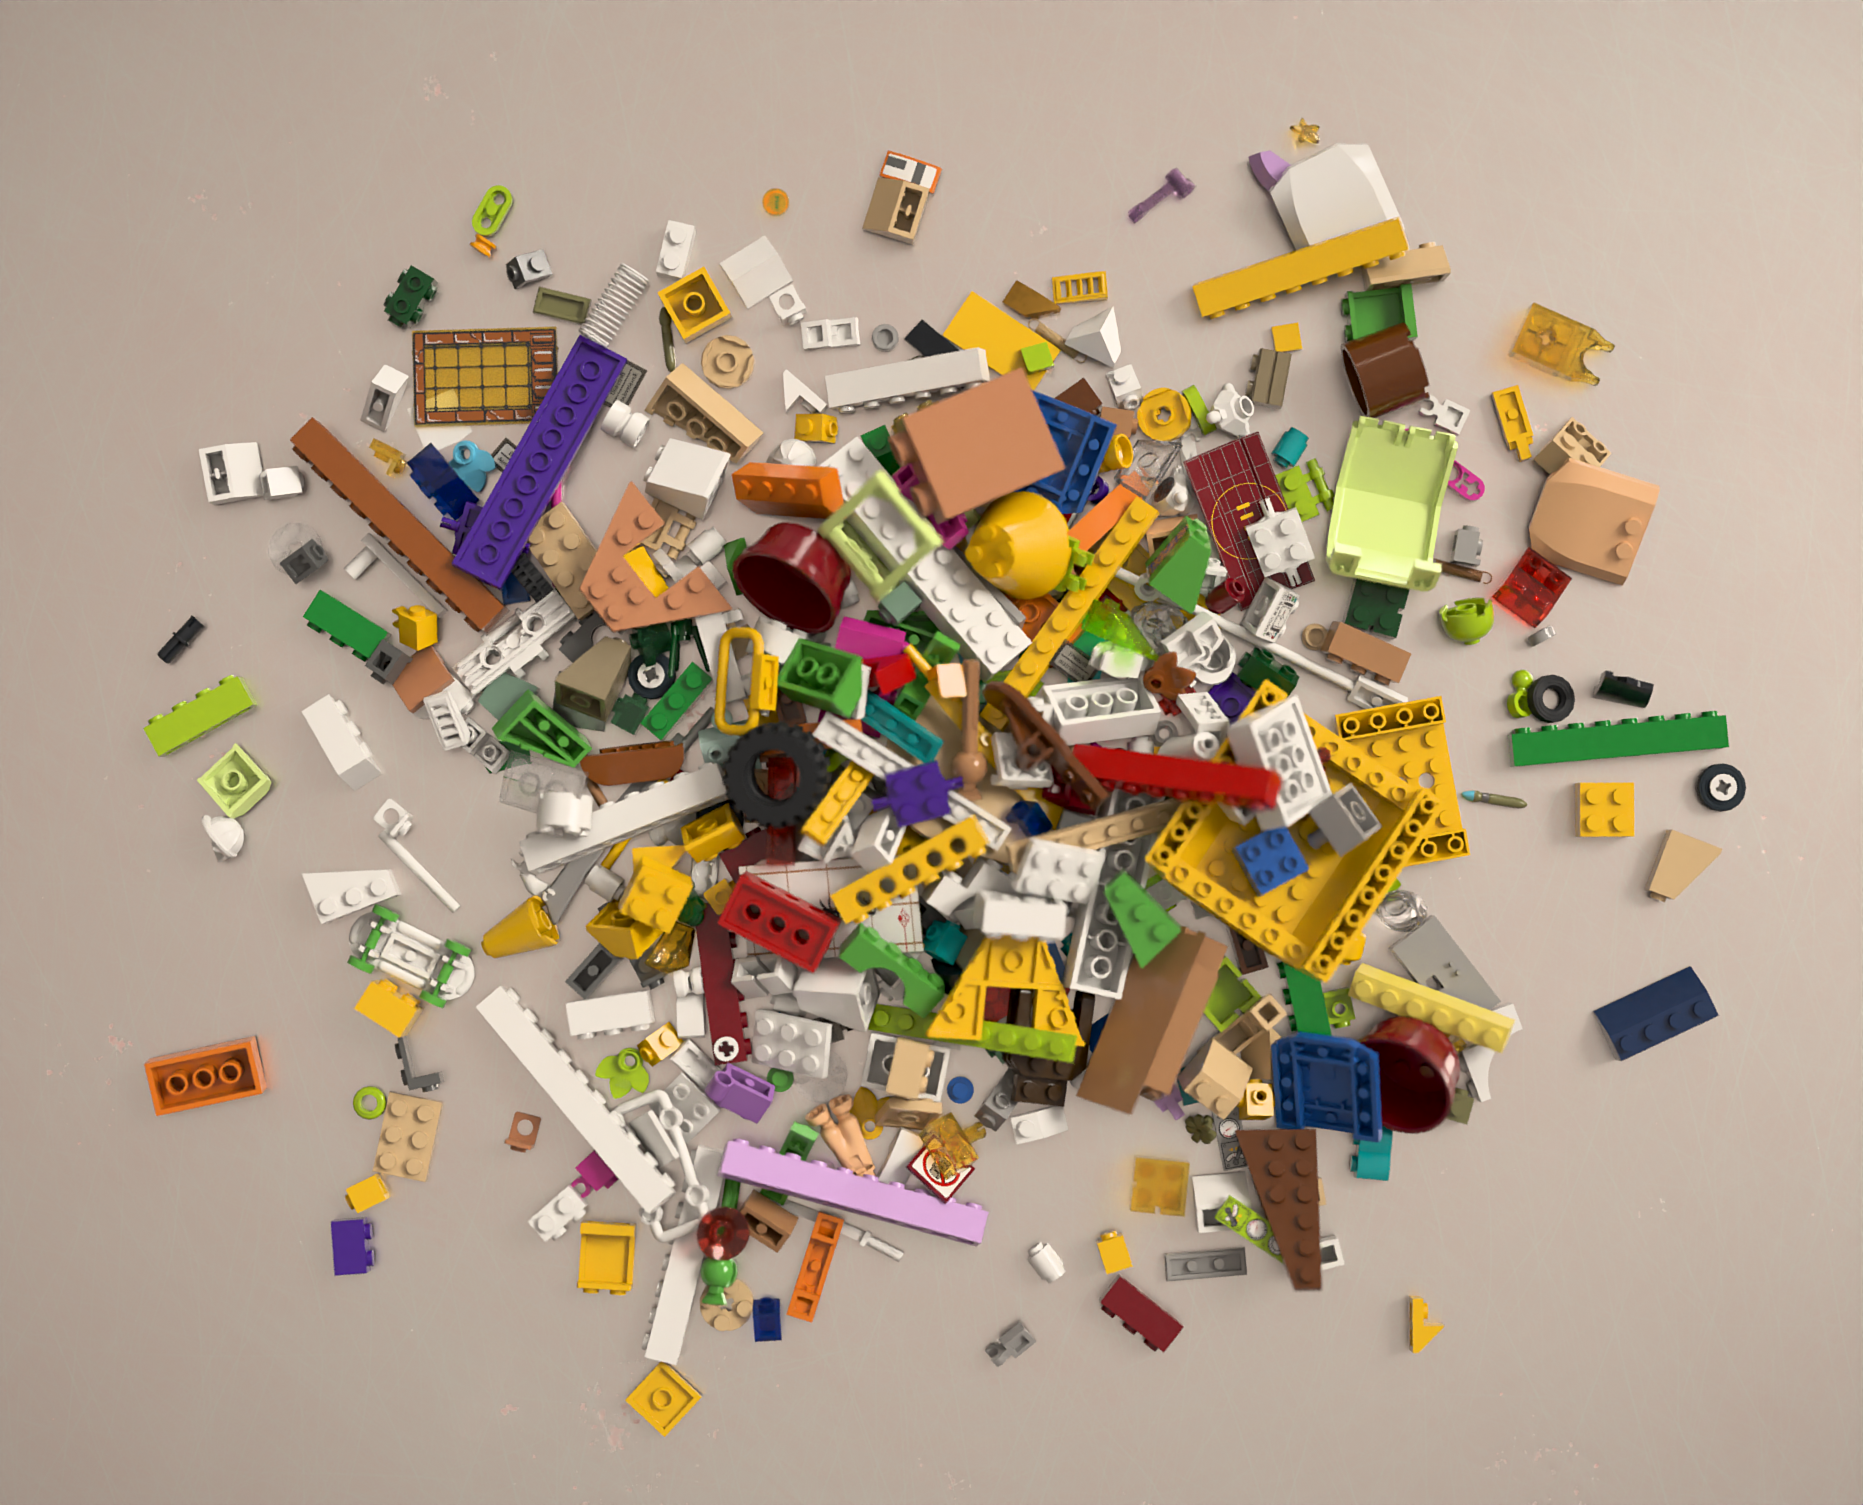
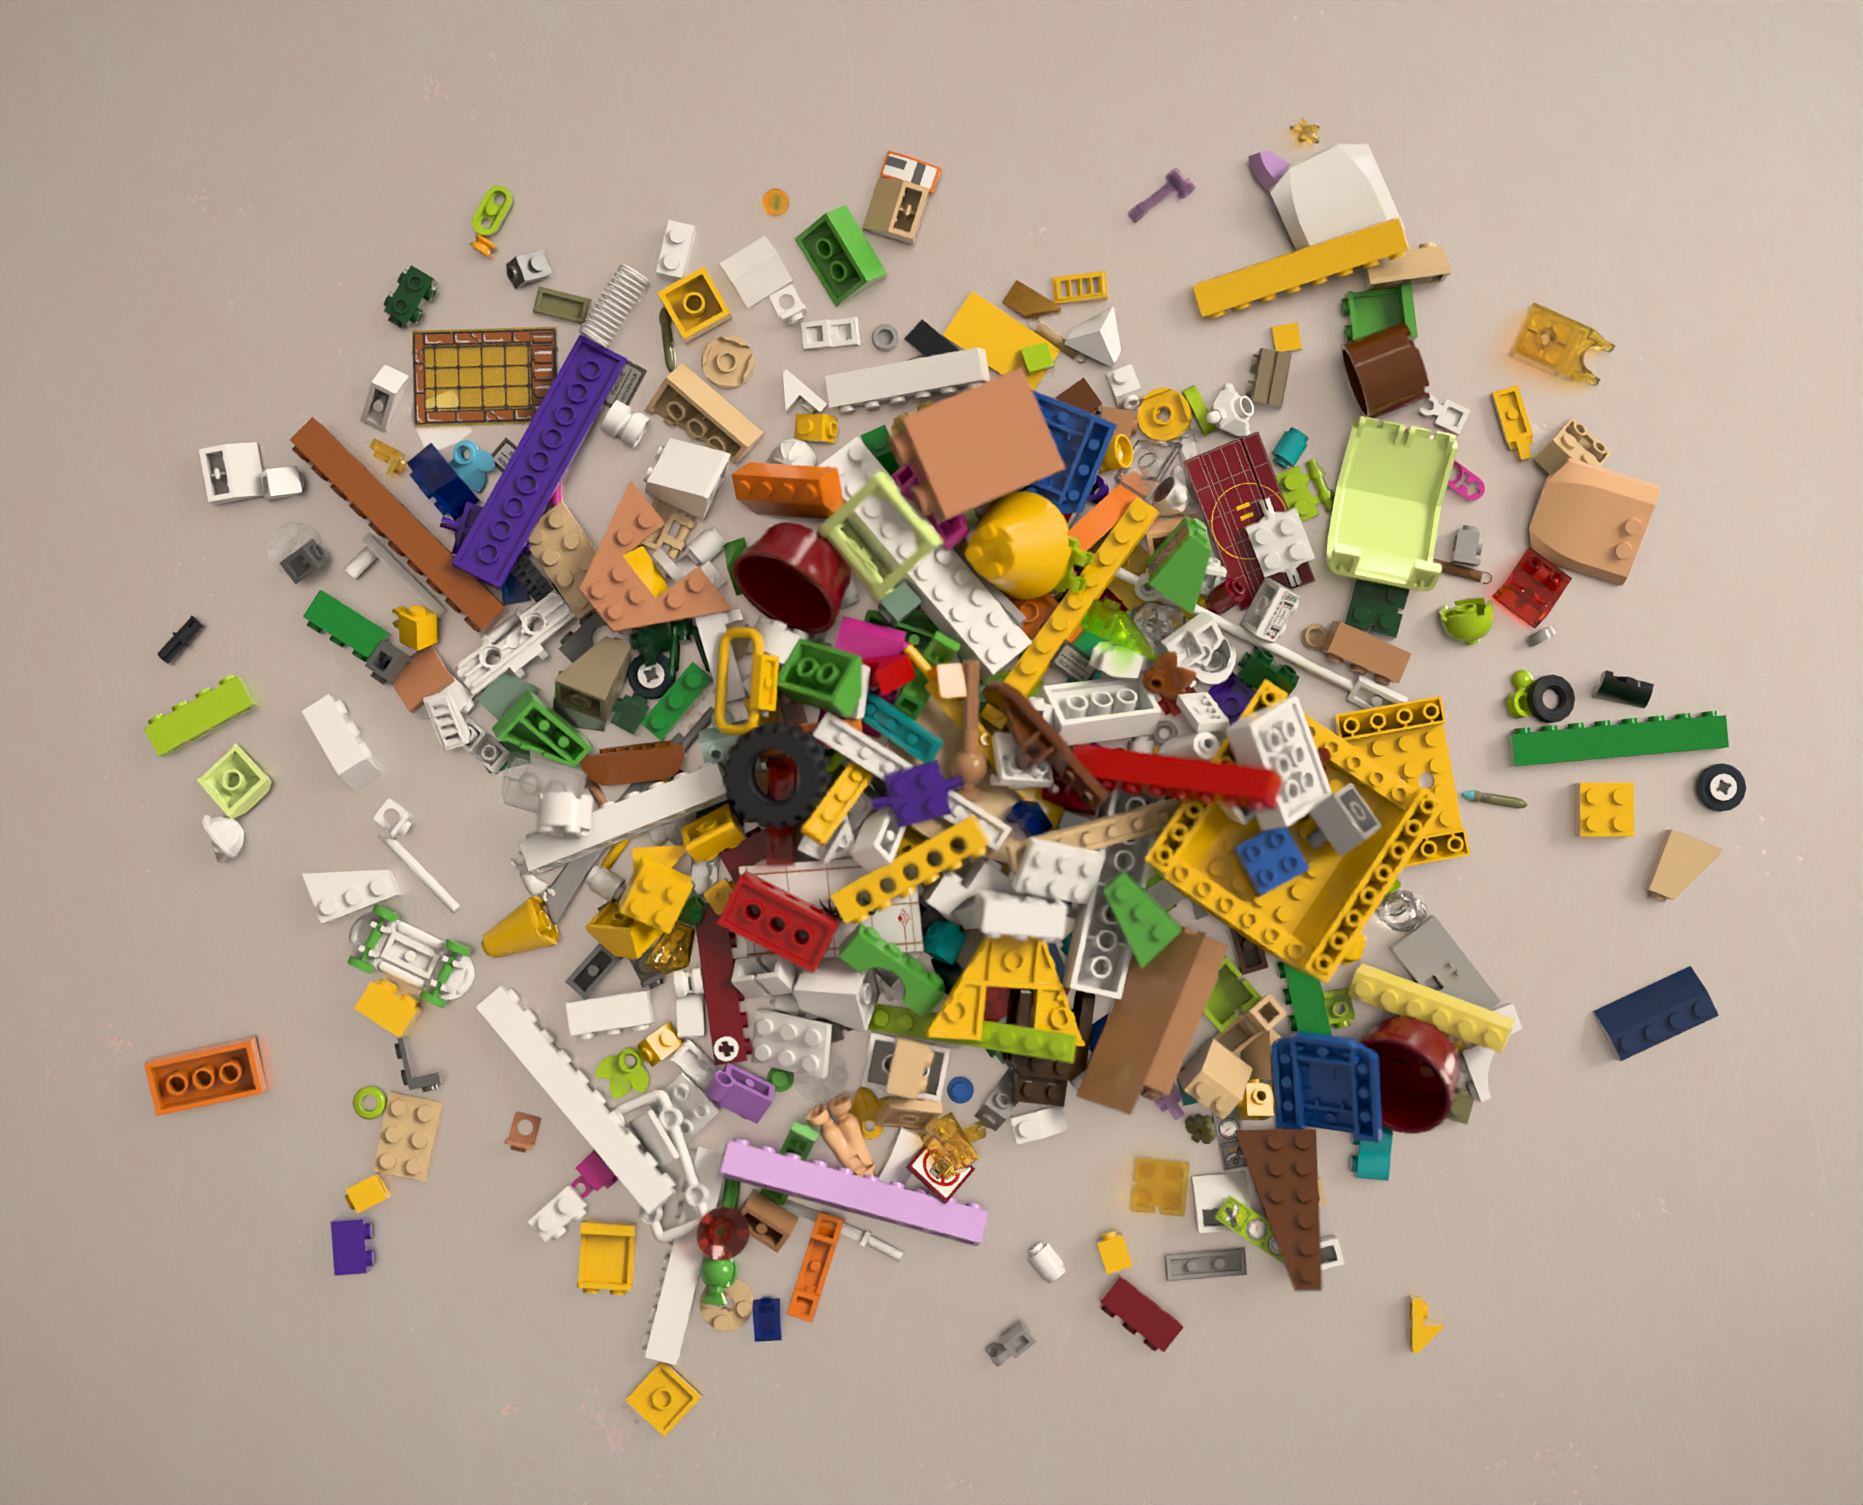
(840, 255): none -> bright green slope

